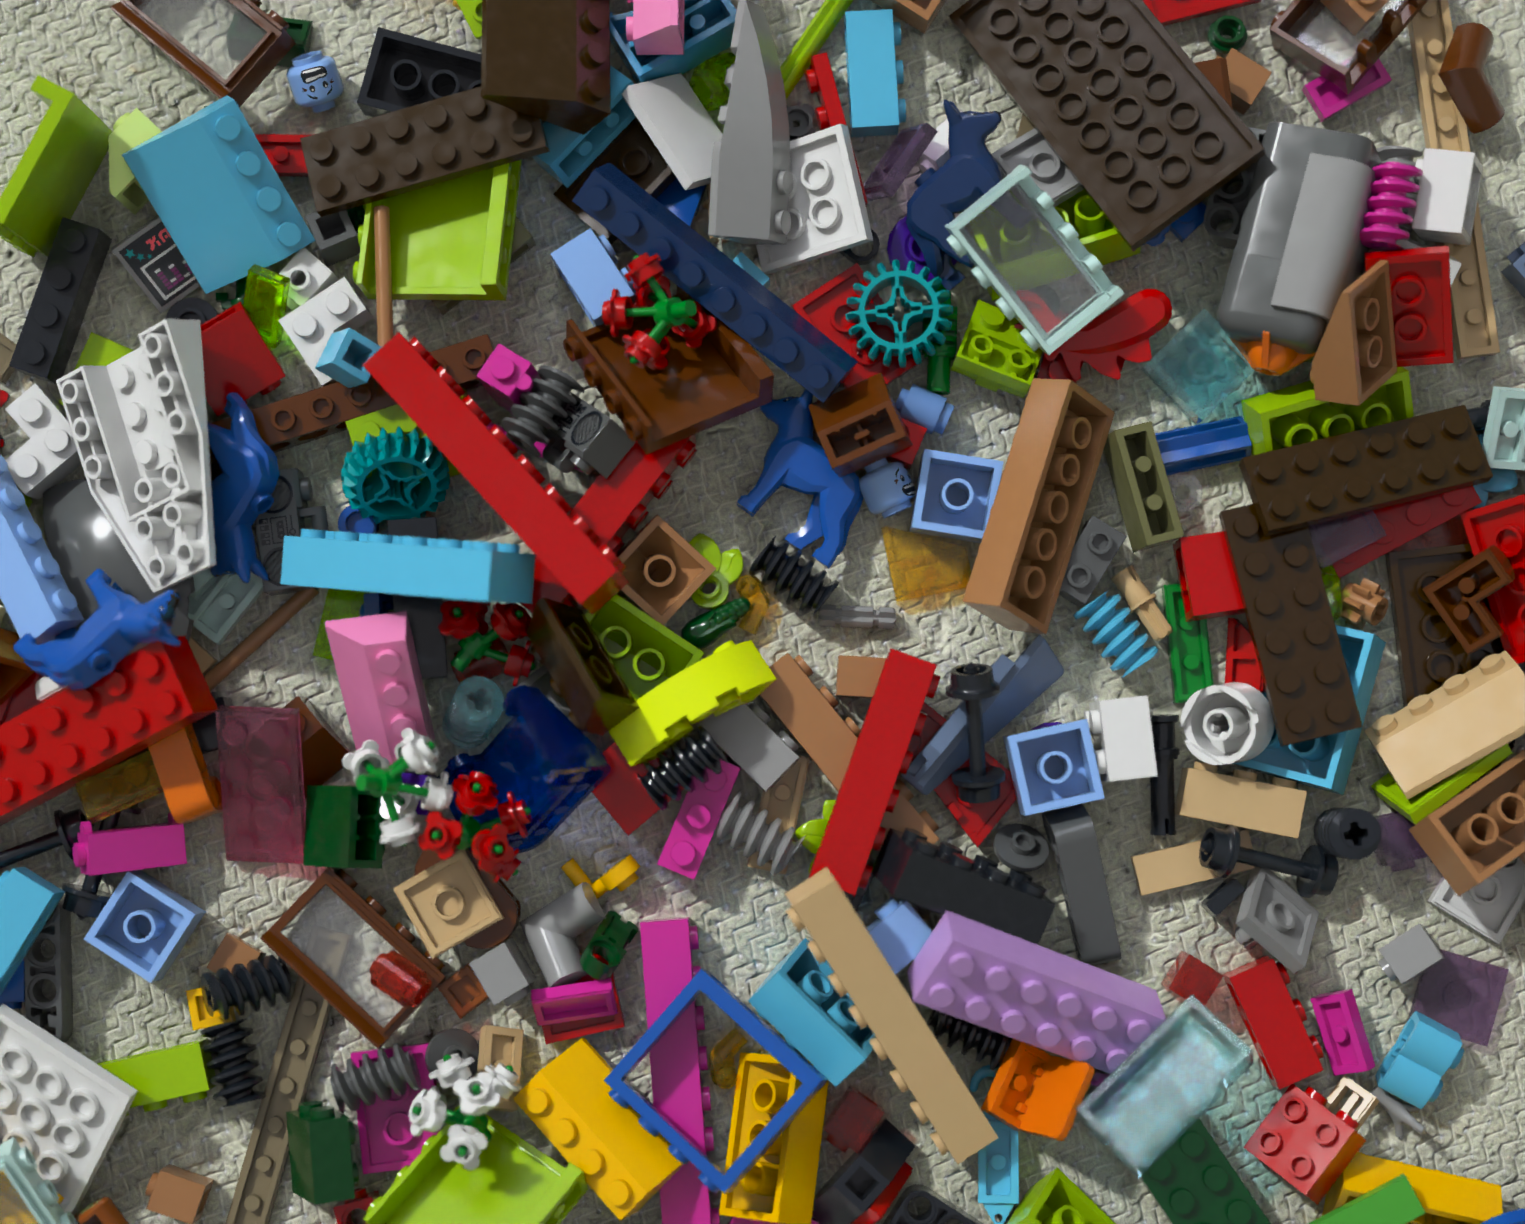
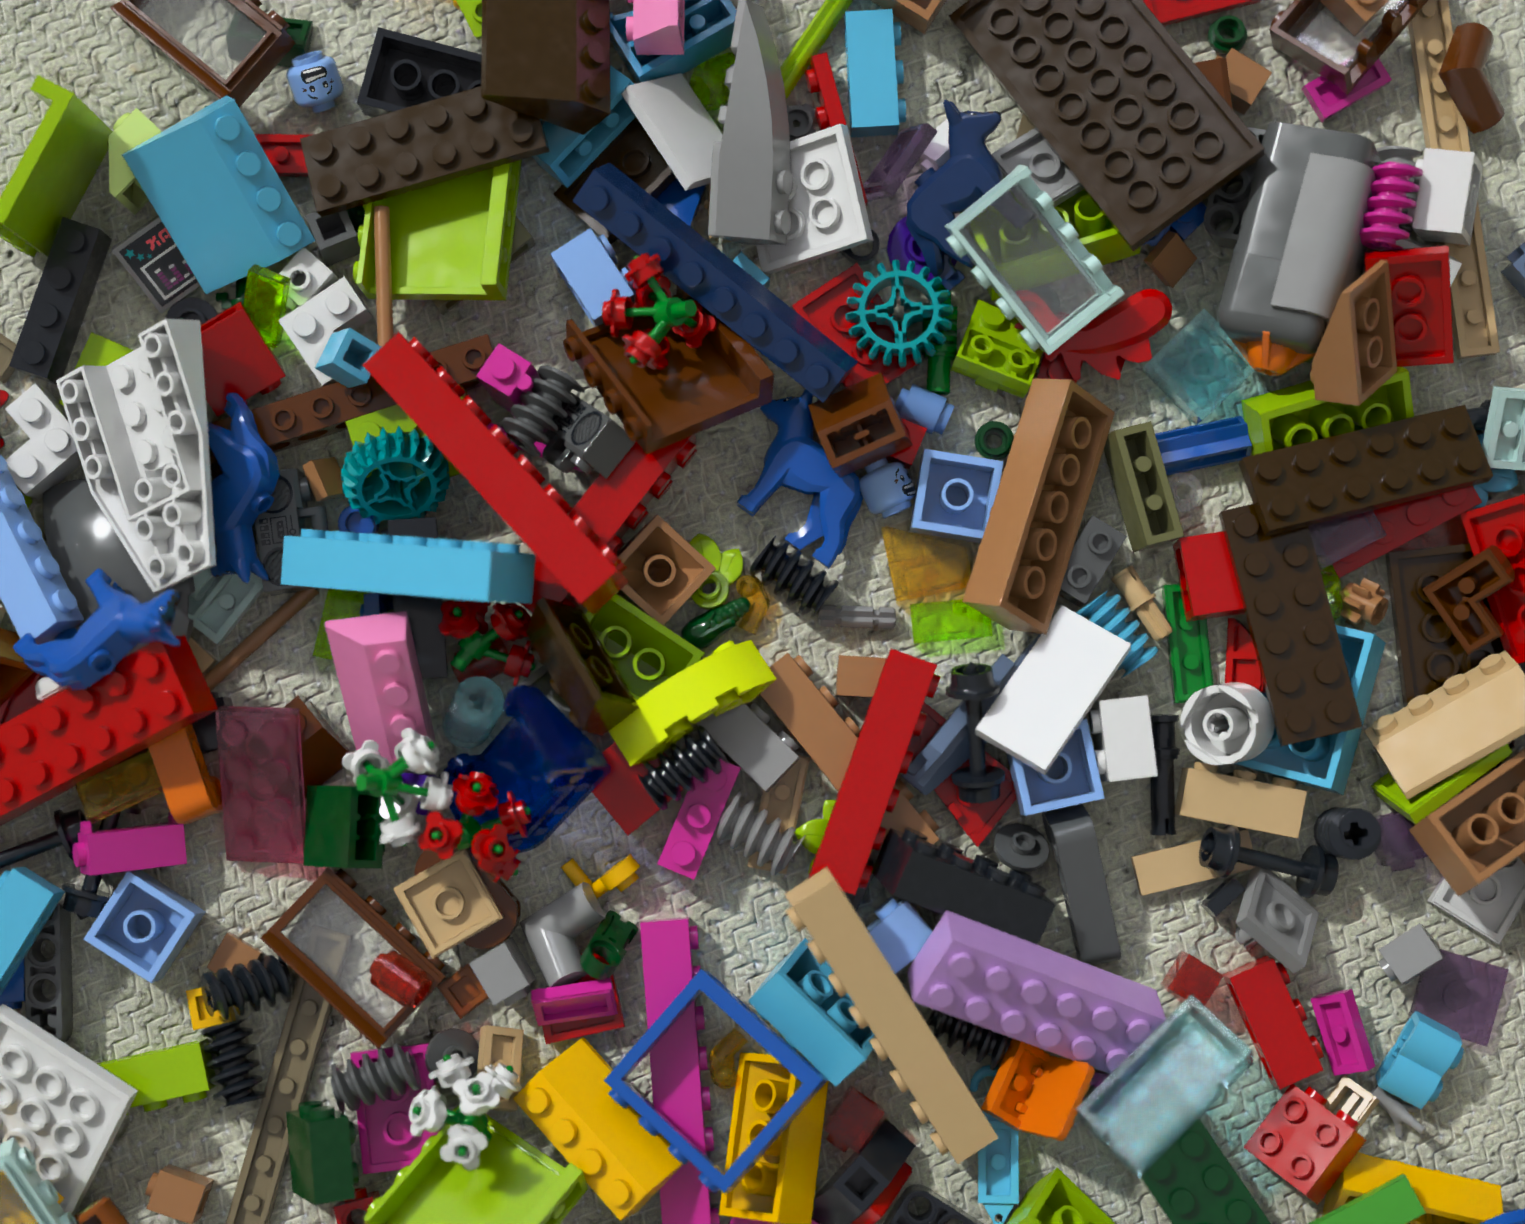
(324, 478): none -> medium nougat tile
(947, 622): none -> clear neon green tile
(994, 428): none -> dark green plate
(1053, 690): none -> white tile
(1170, 259): none -> medium nougat tile

